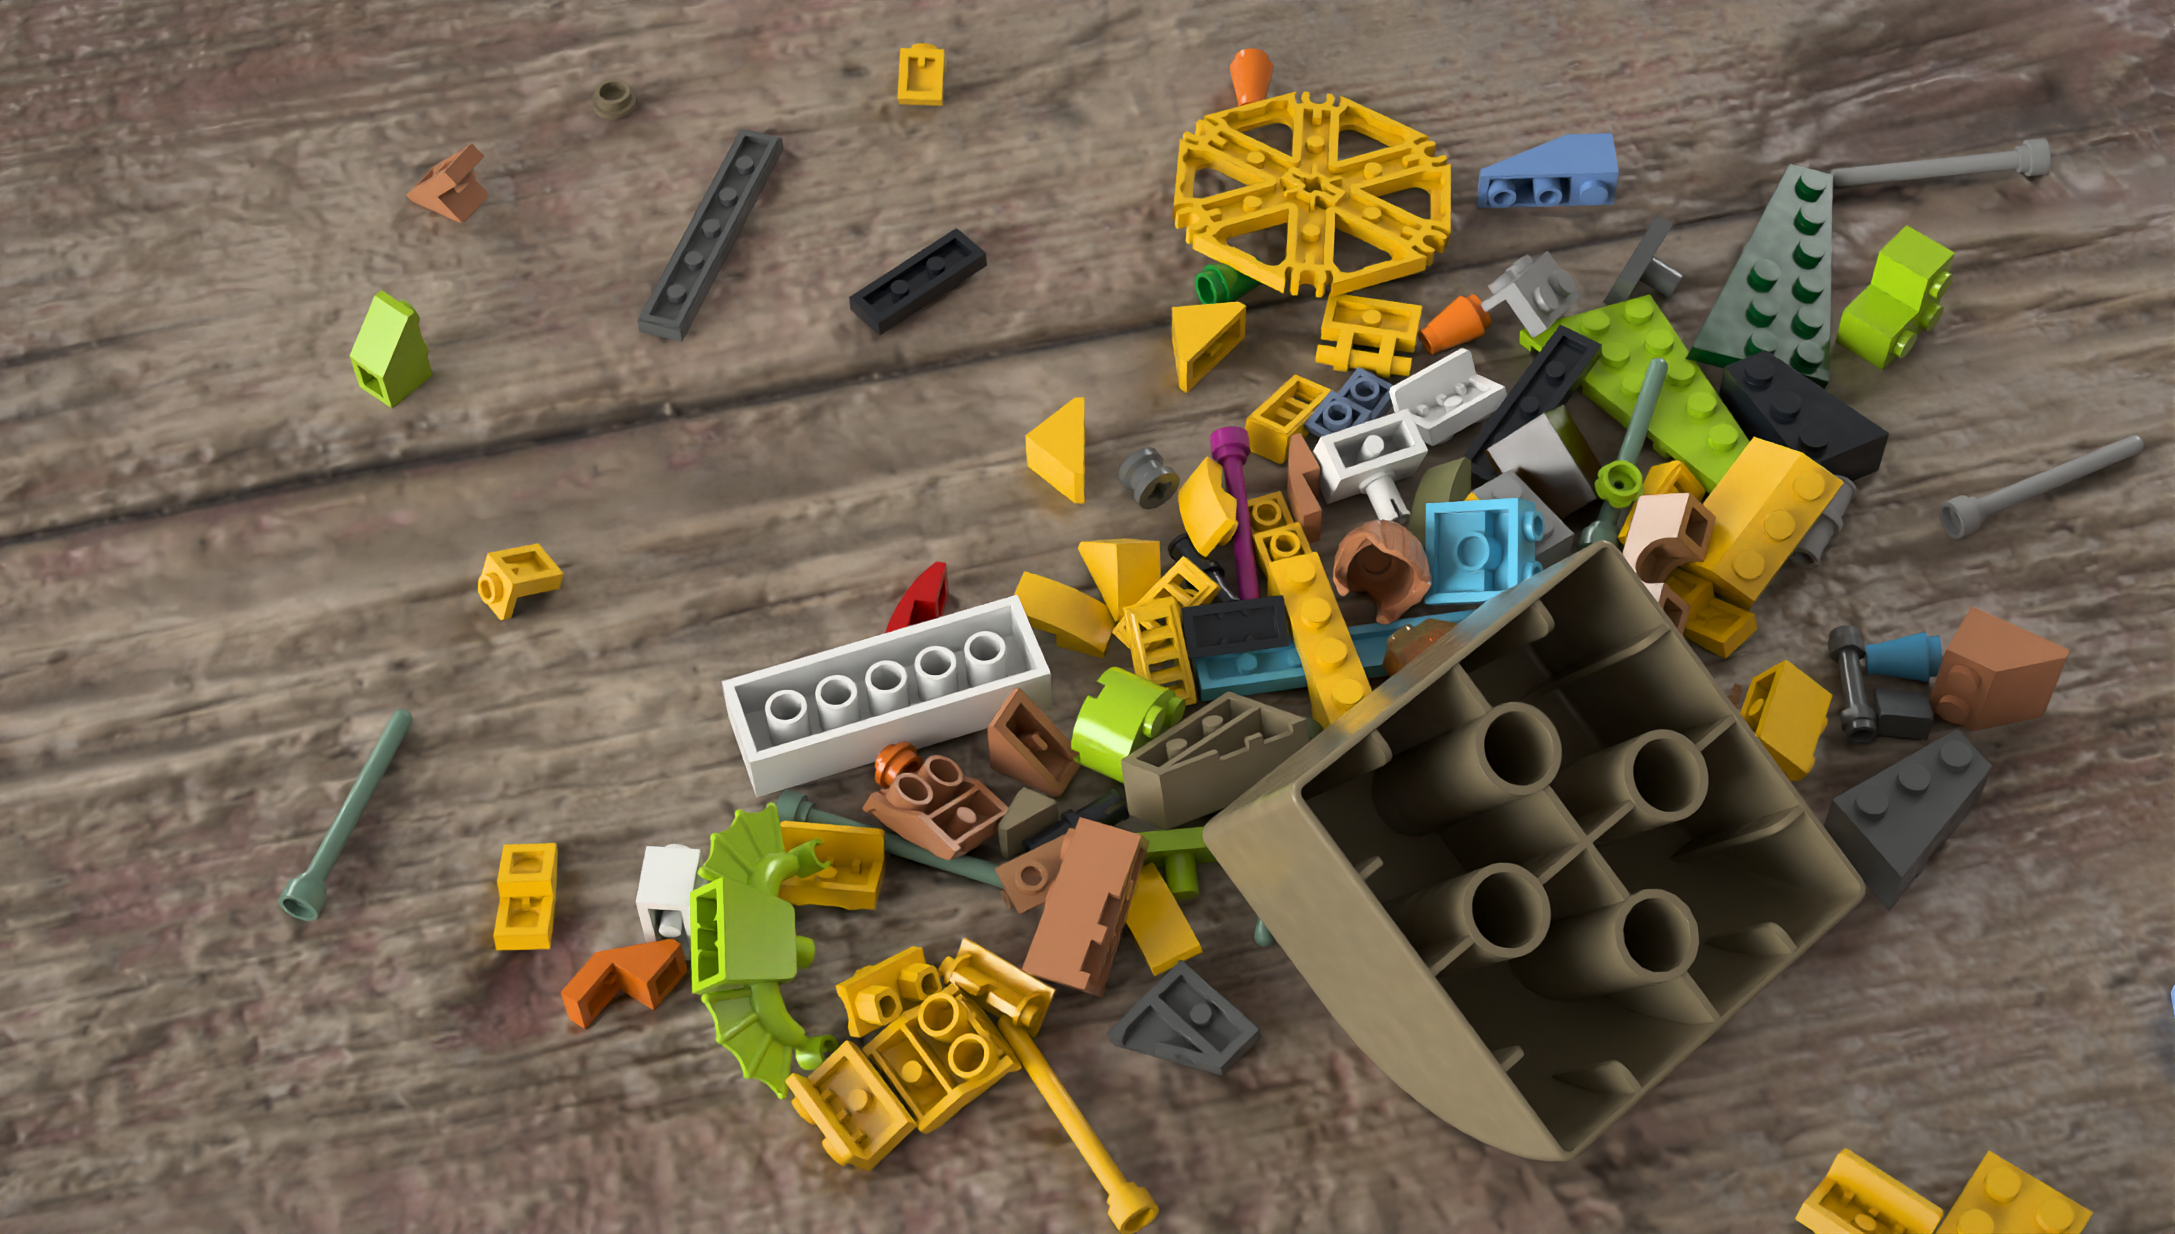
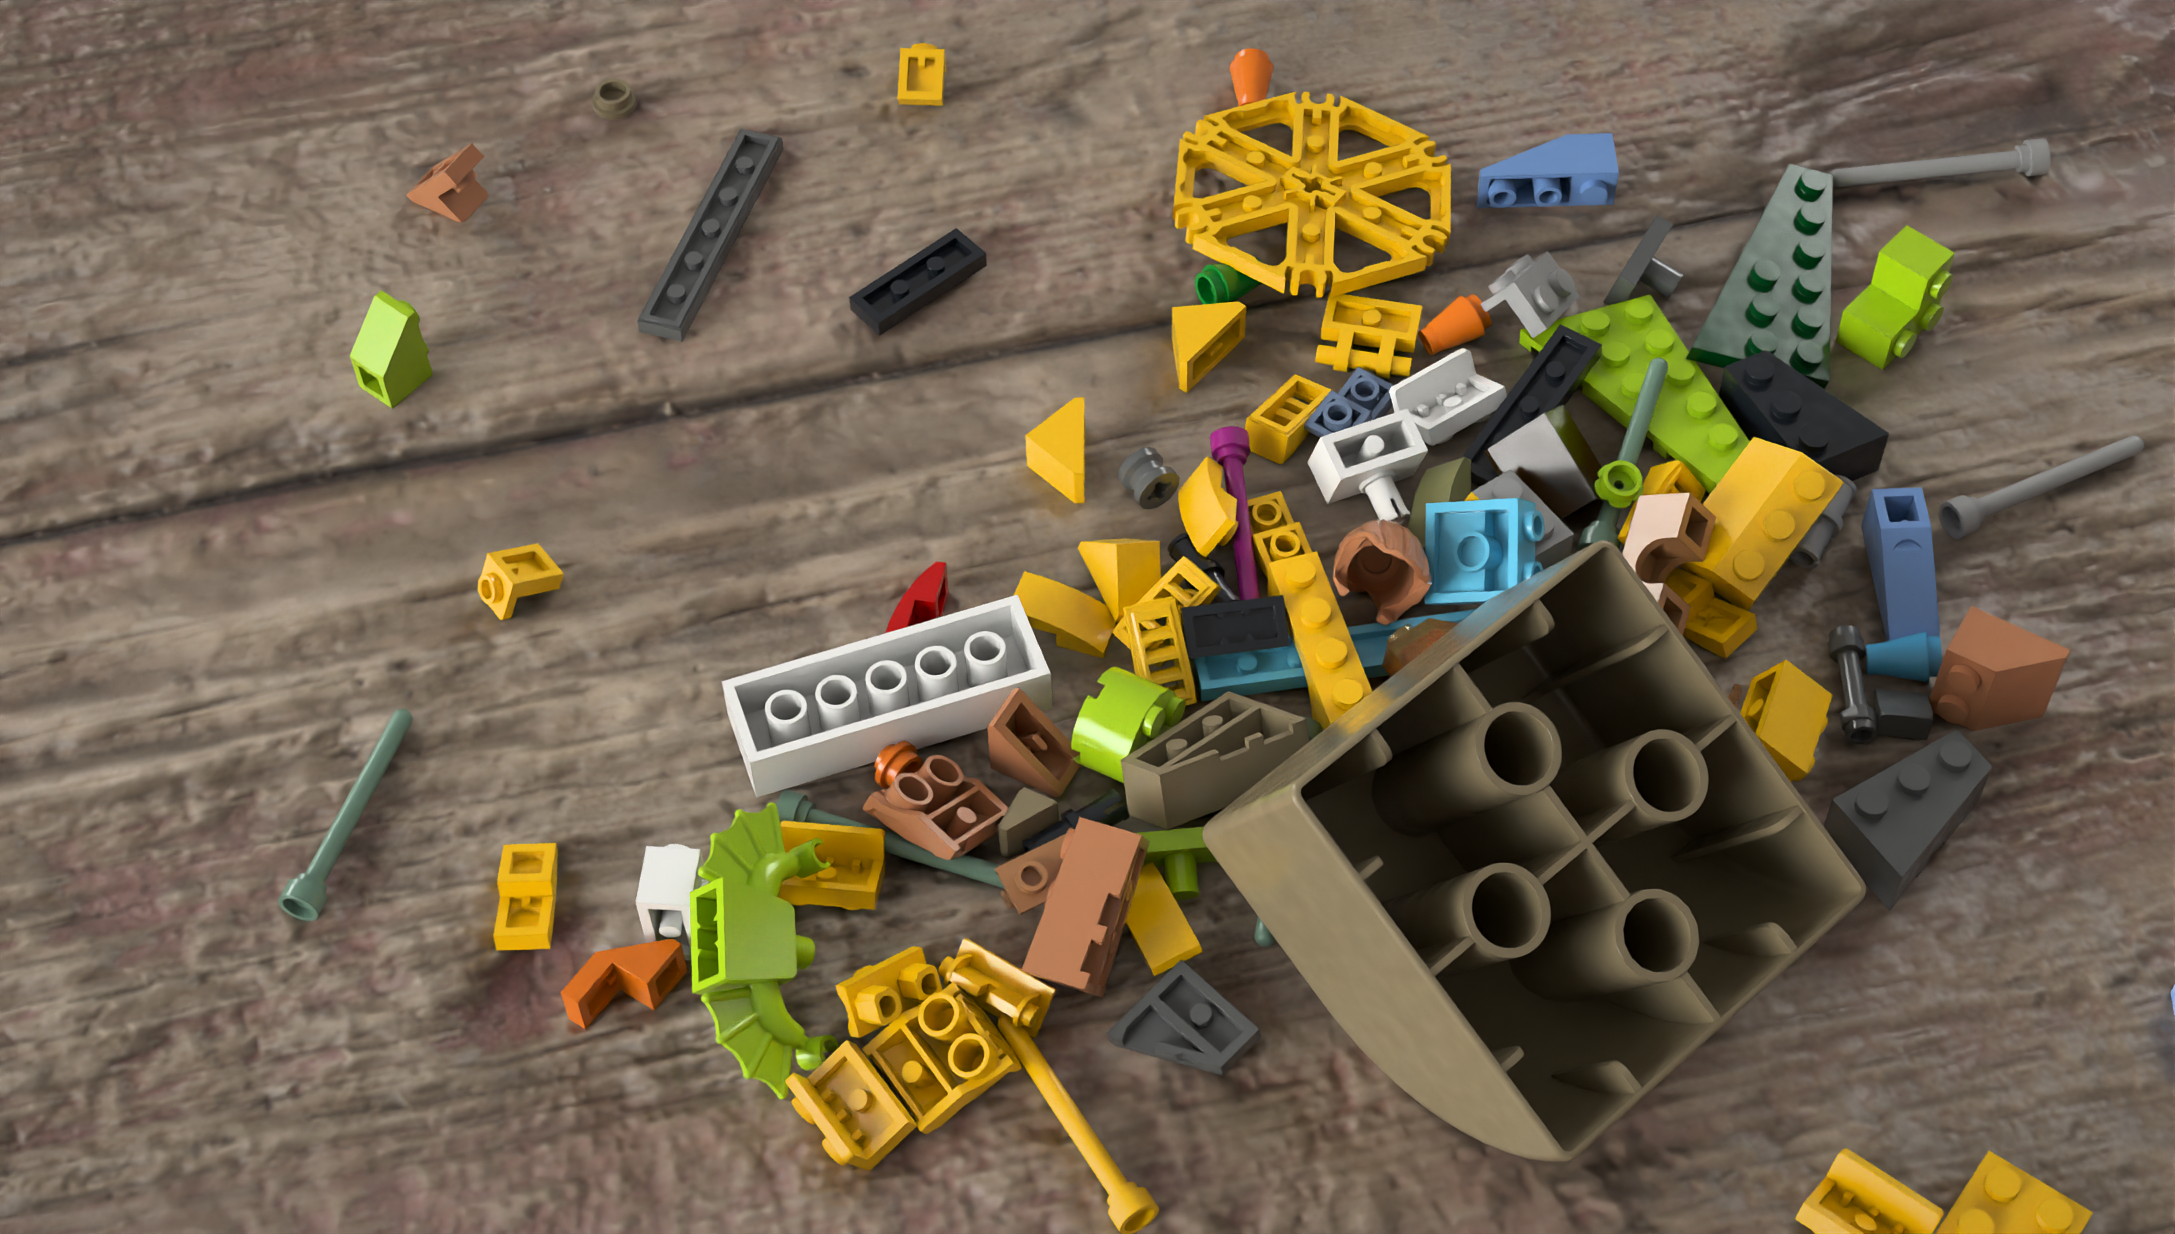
(1304, 488): nougat slope -> none
(1902, 561): none -> medium blue slope

